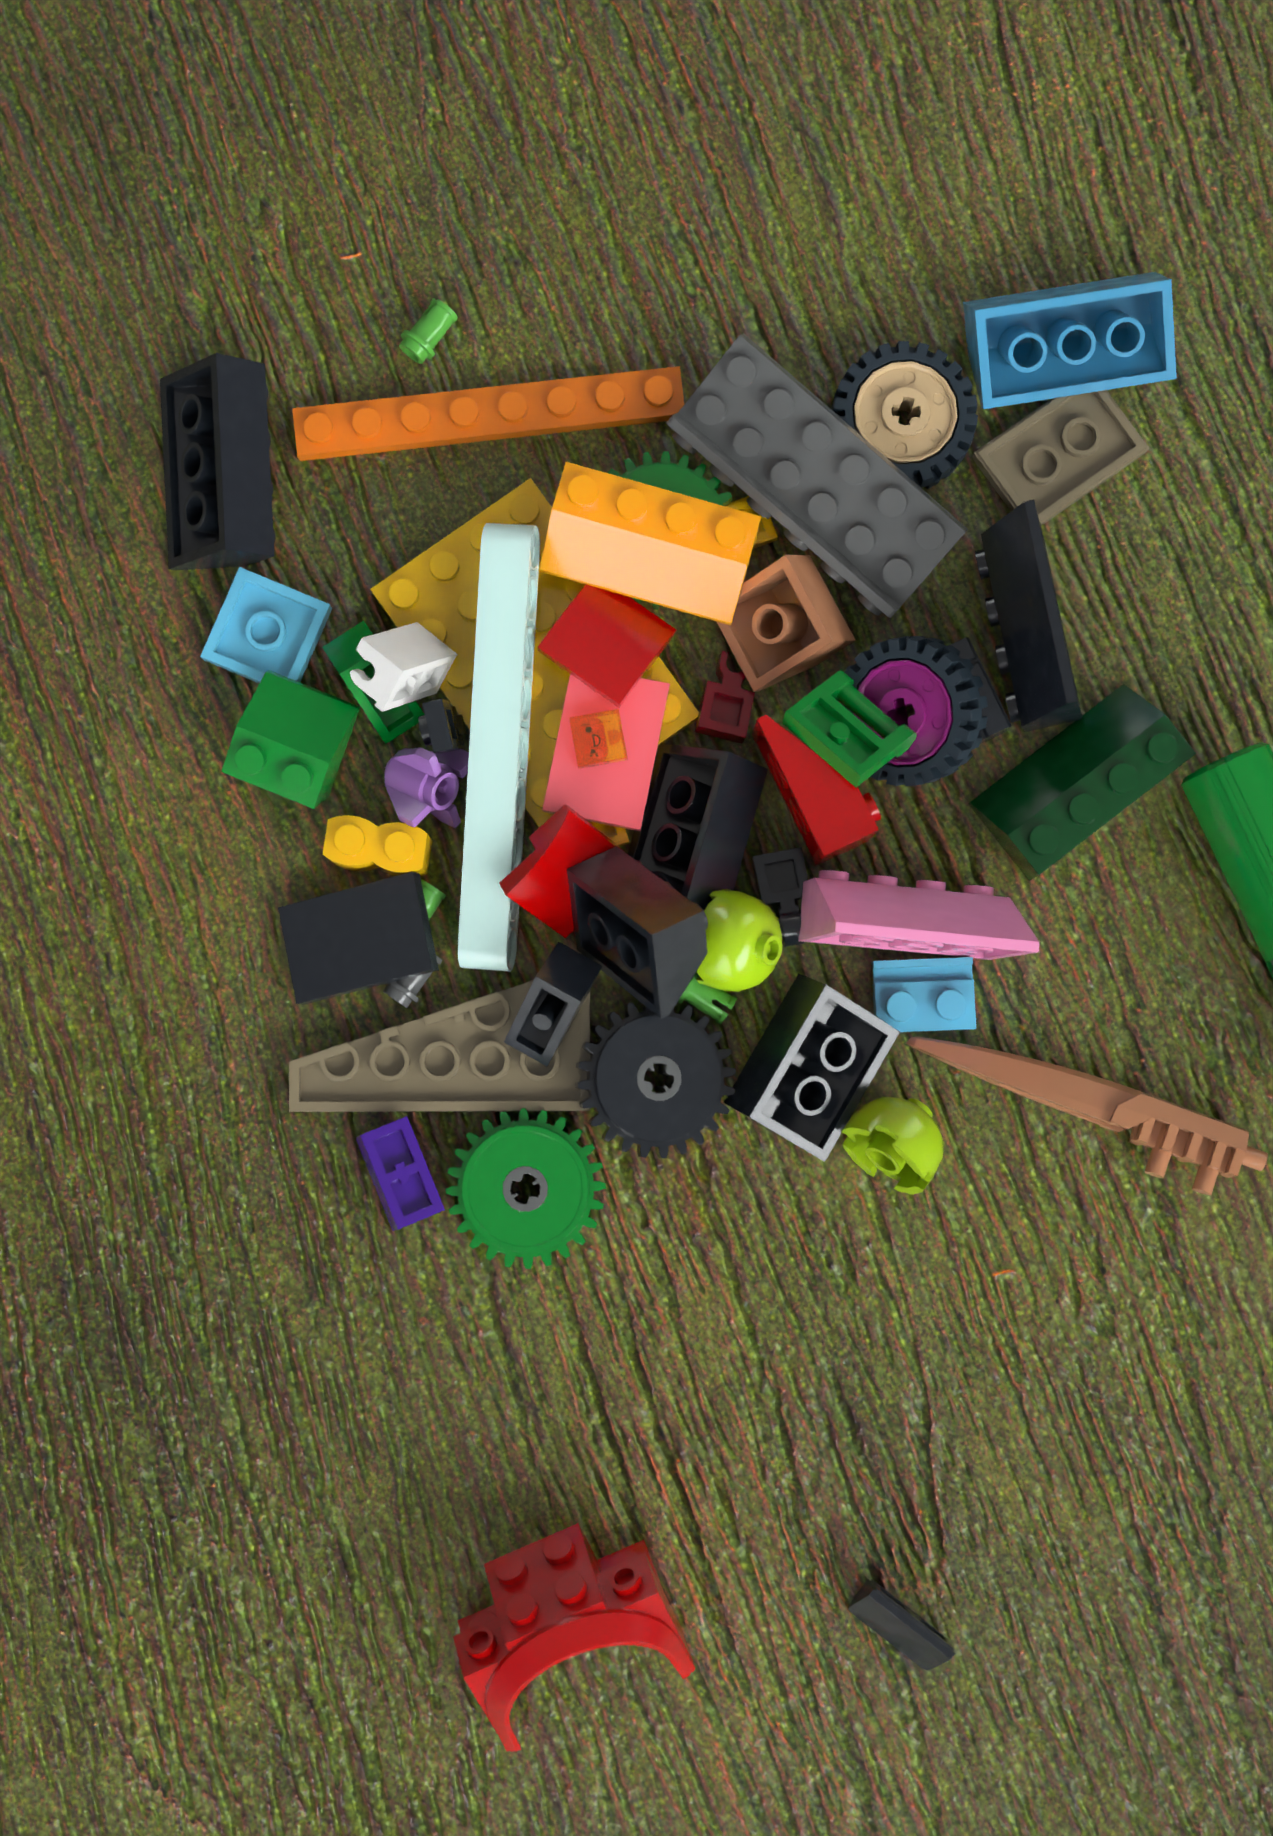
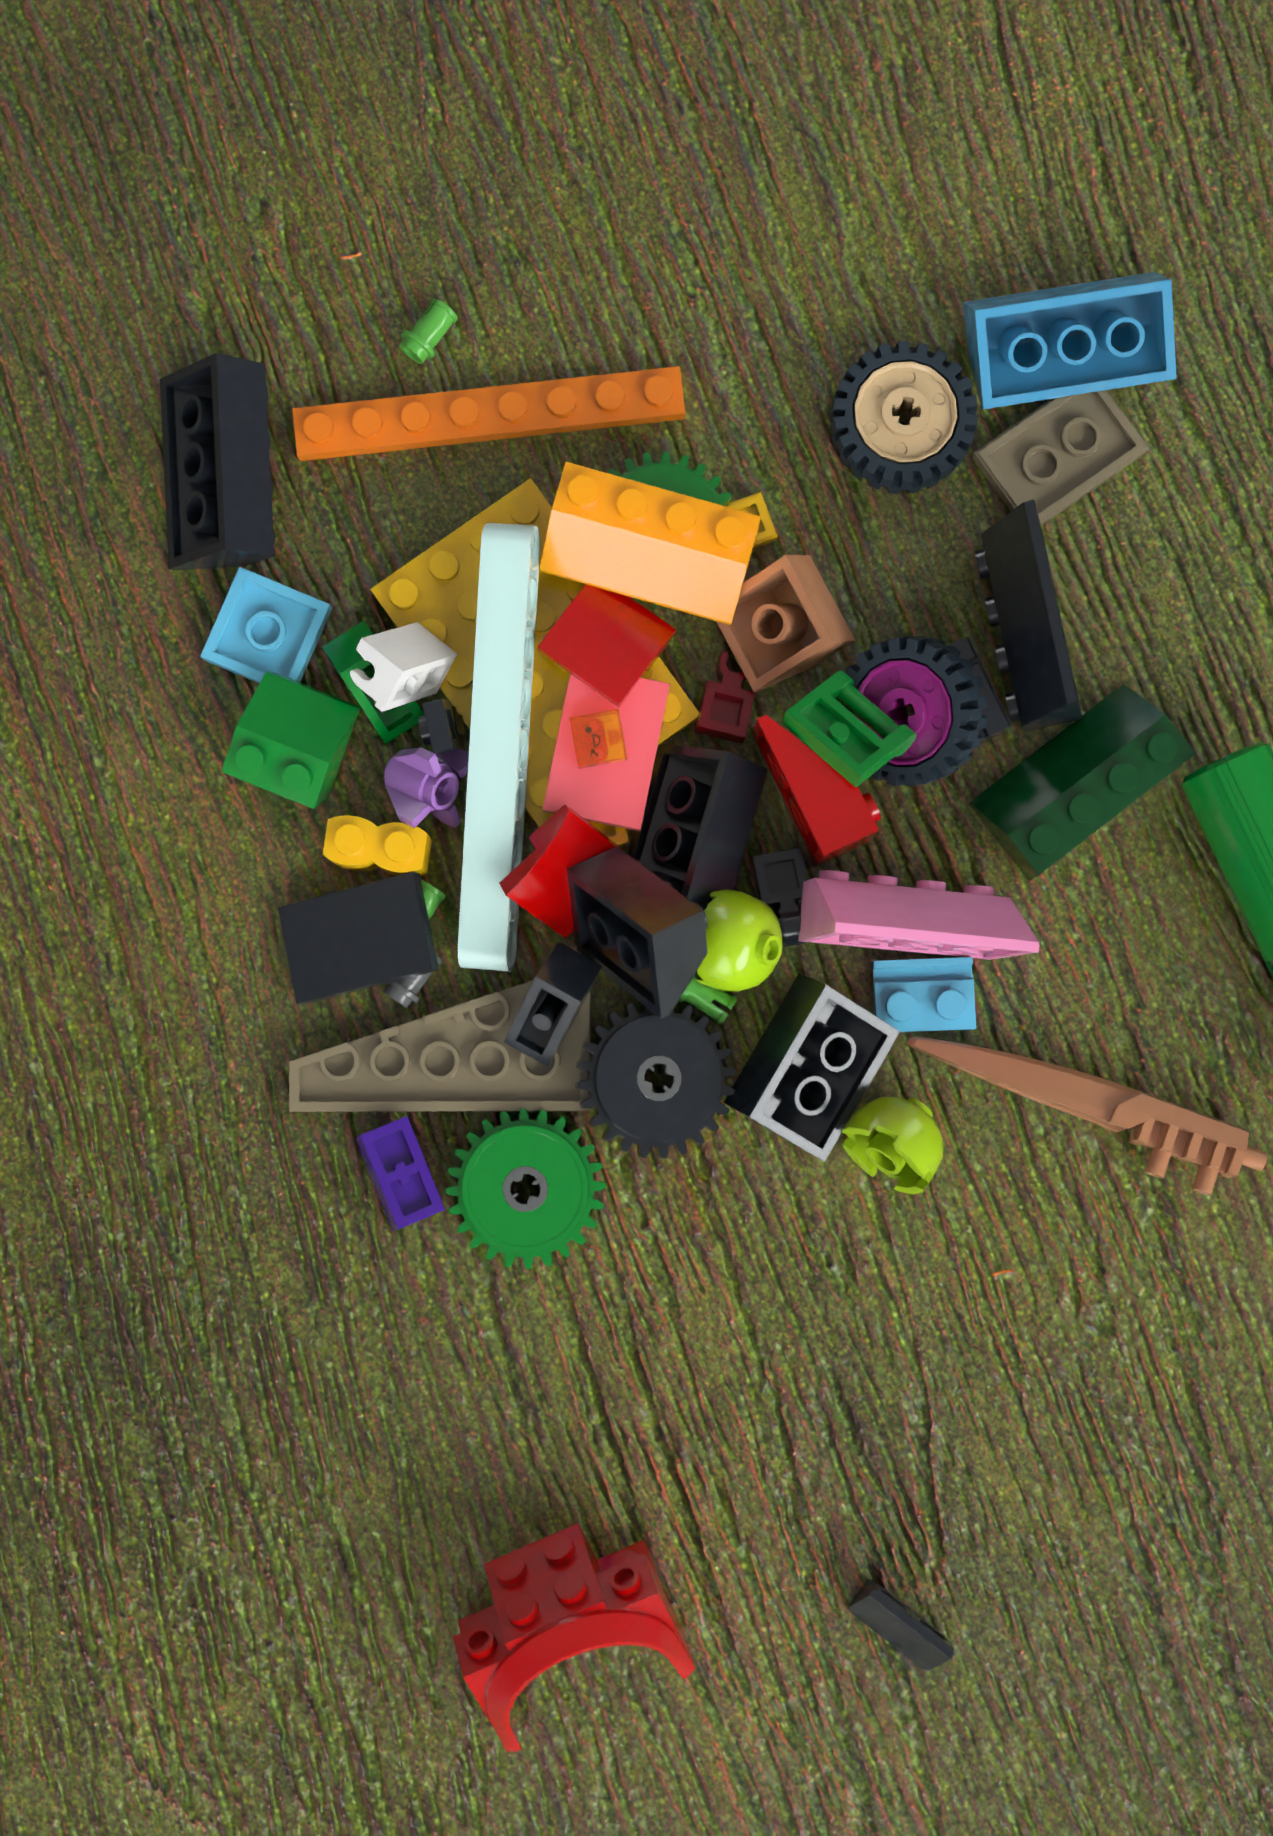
(815, 477): dark grey bracket -> none

